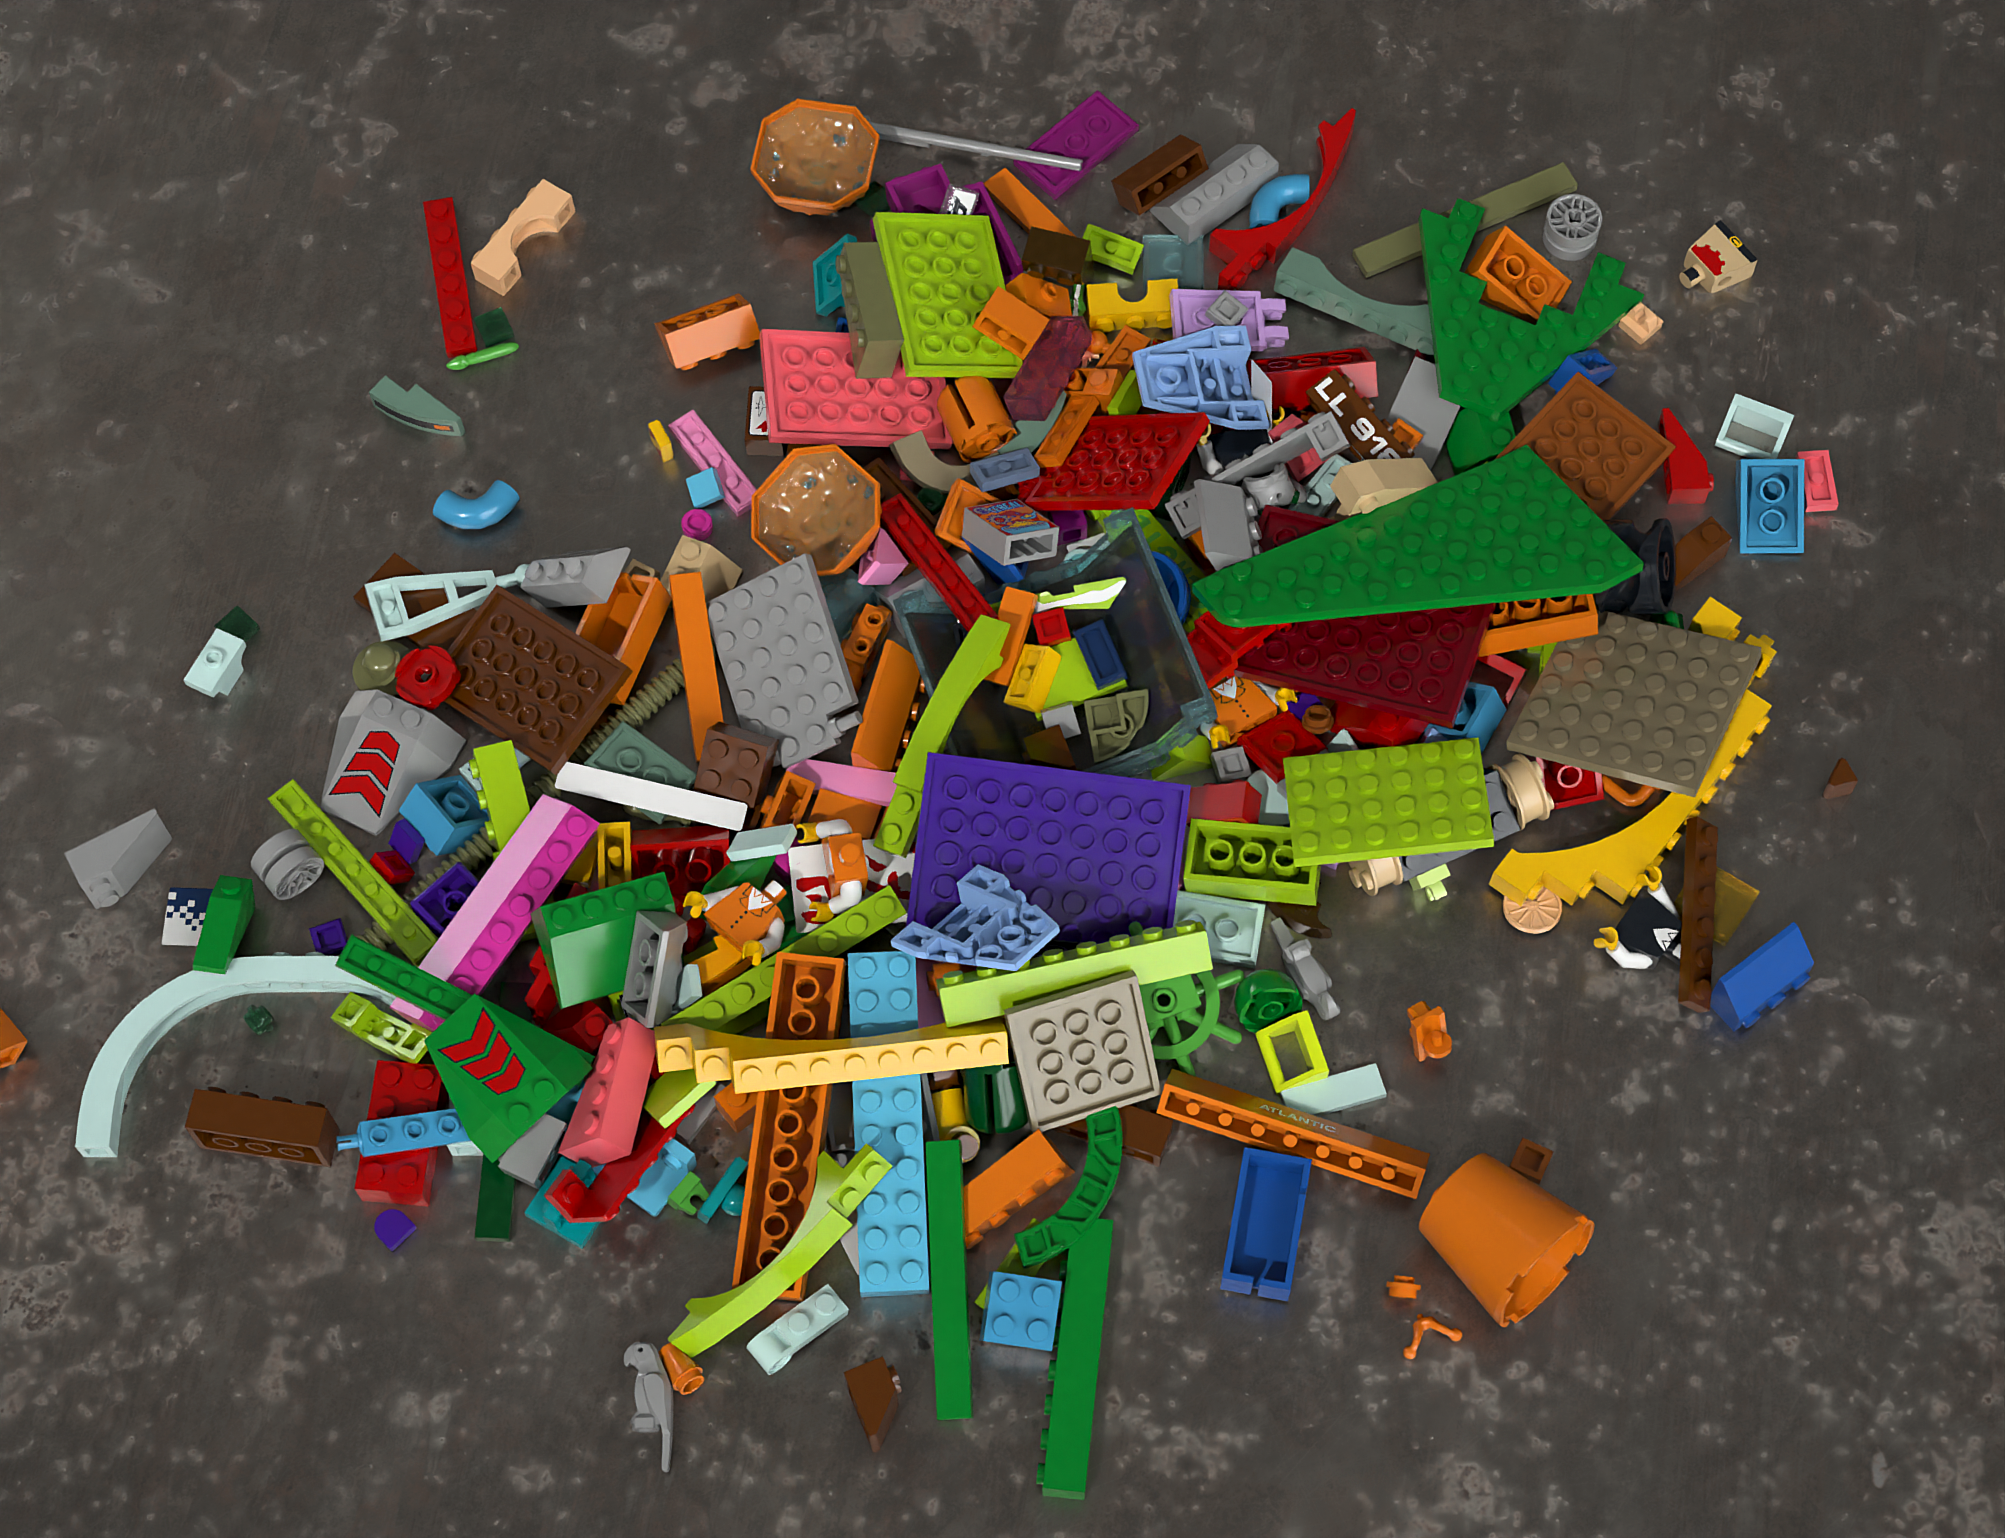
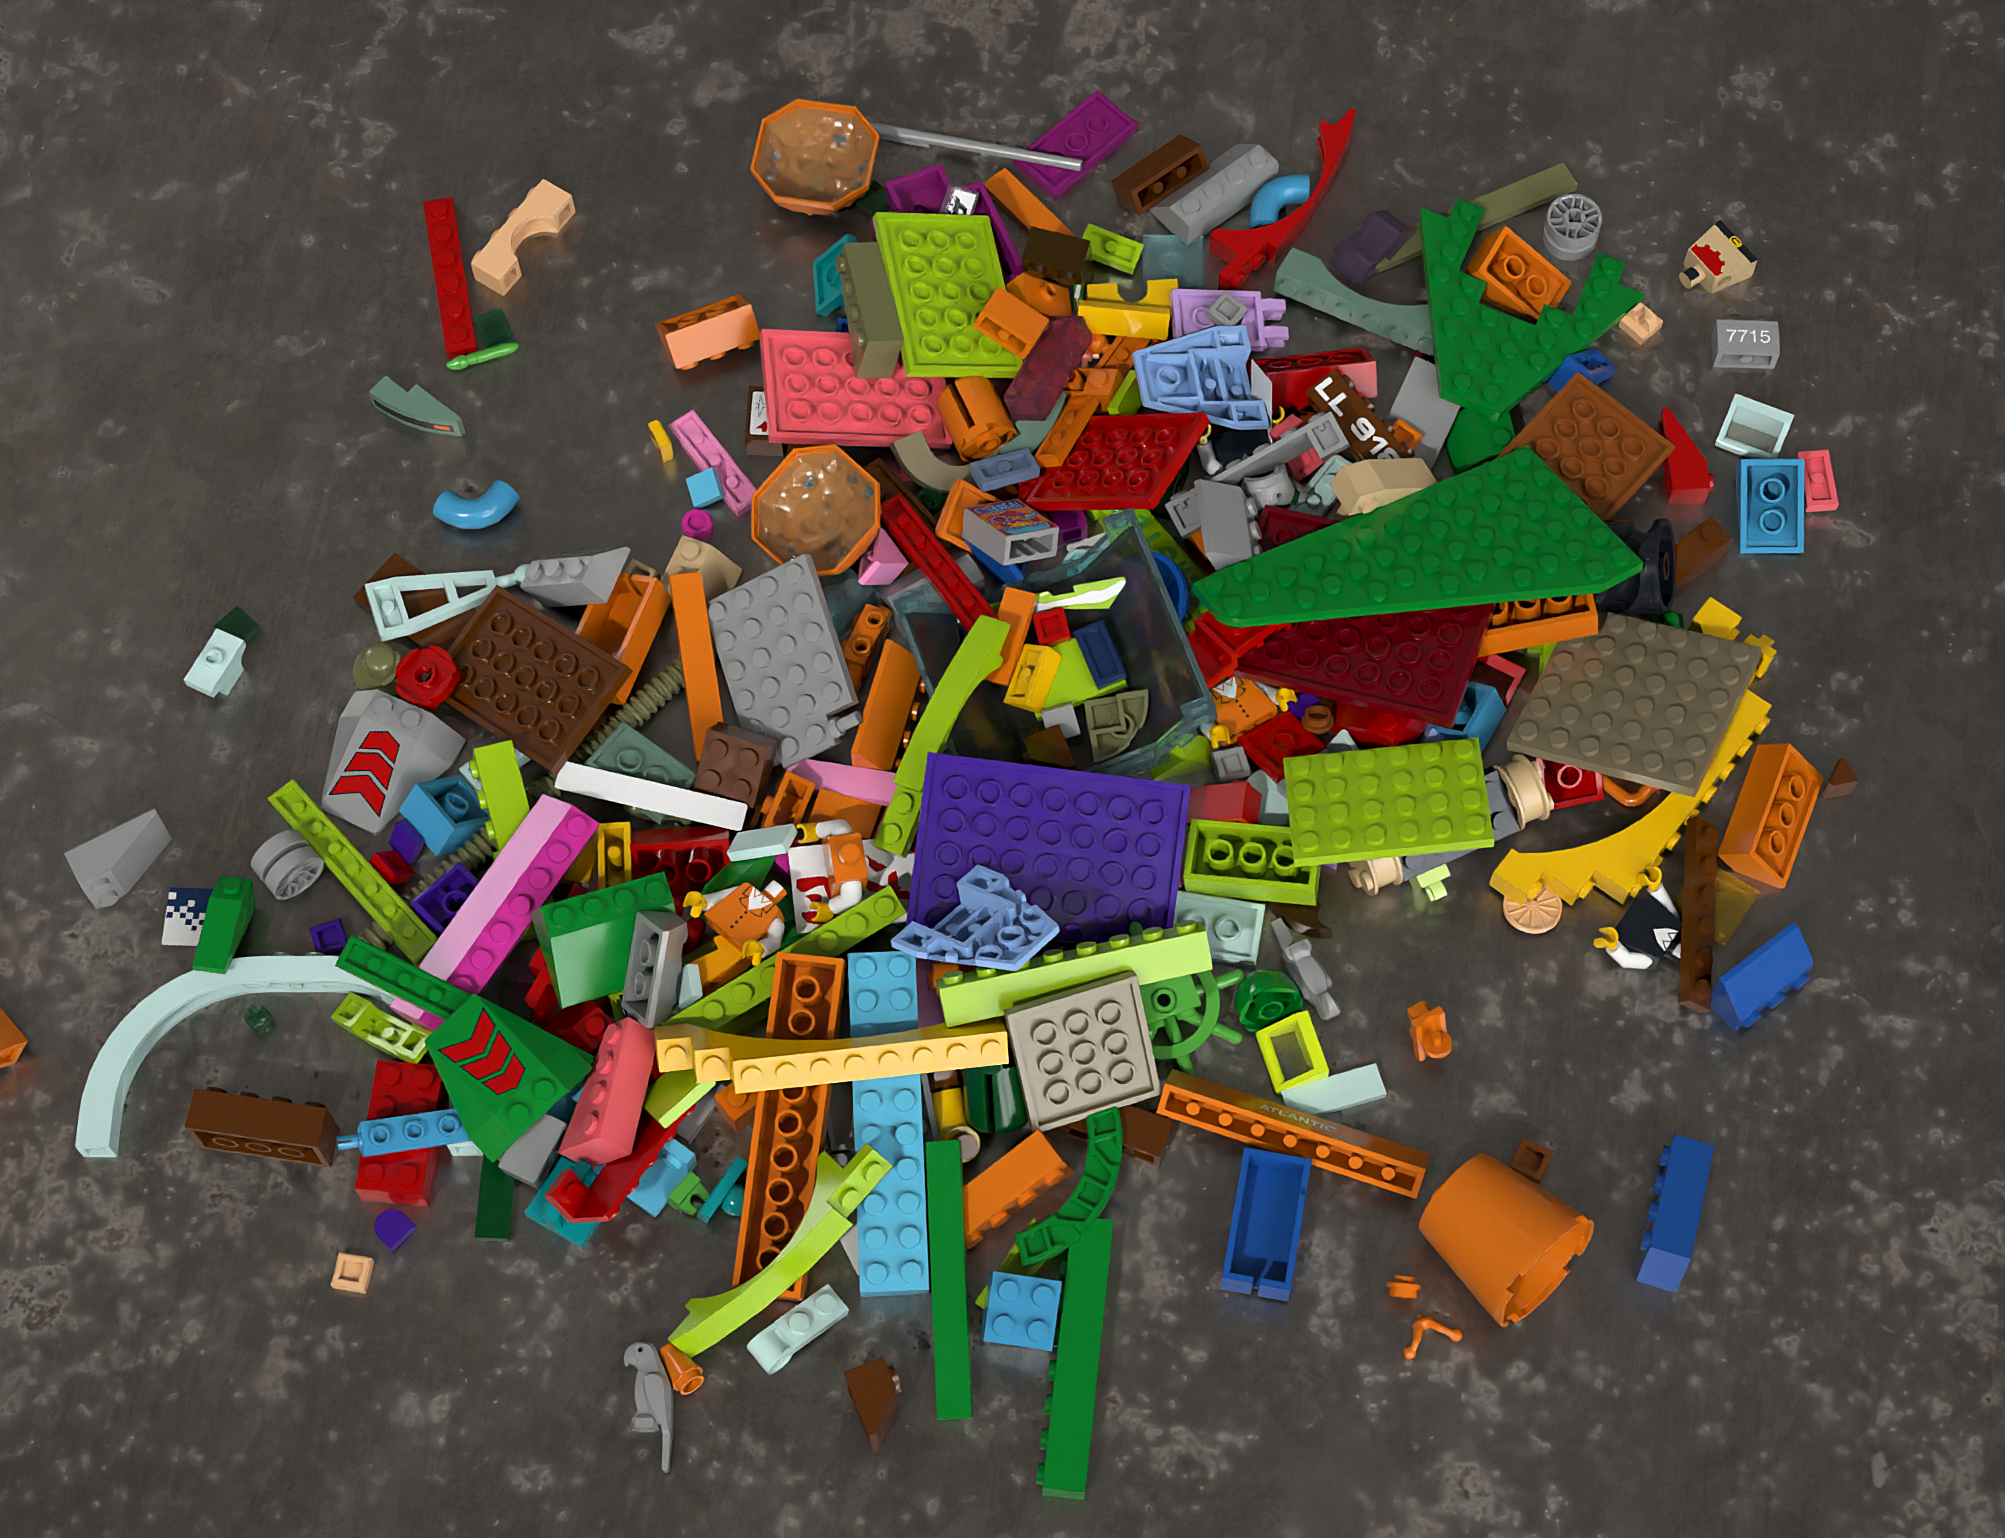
(352, 1272): none -> light nougat tile
(1125, 319): none -> yellow tile
(1378, 238): none -> clear purple brick
(1675, 1212): none -> blue wedge
(1745, 343): none -> light grey brick
(1771, 814): none -> orange slope

